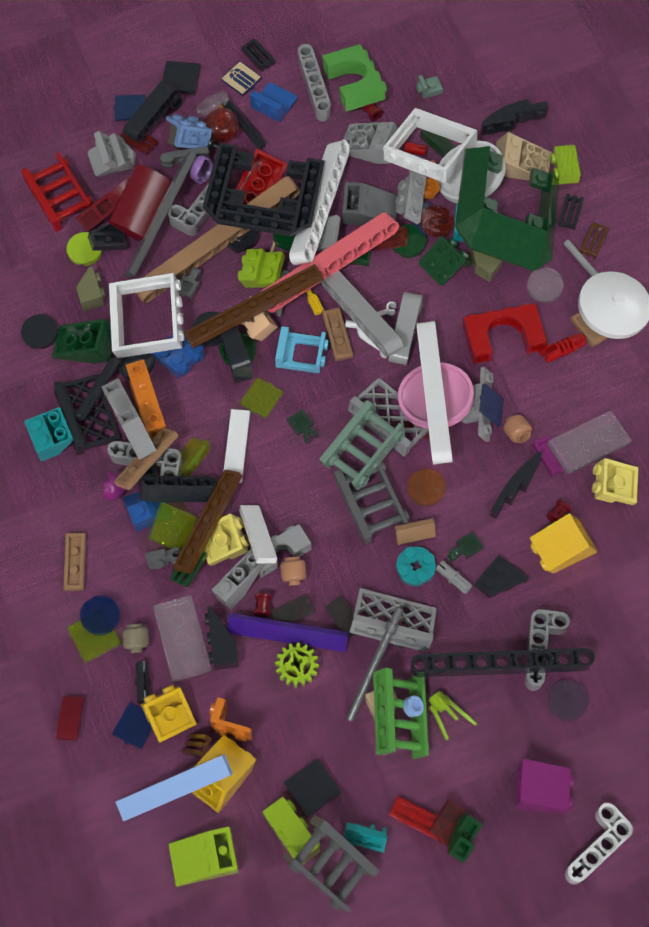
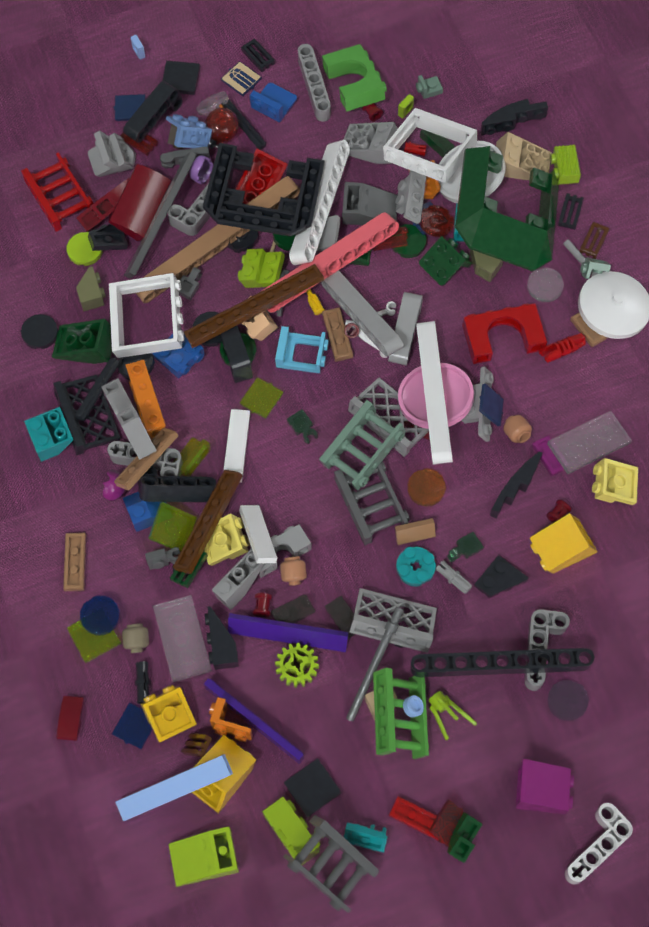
(137, 47): none -> light blue tile
(255, 721): none -> dark purple tile
(353, 333): none -> dark red hinge
(405, 106): none -> lime tile
(595, 265): none -> sand green bracket

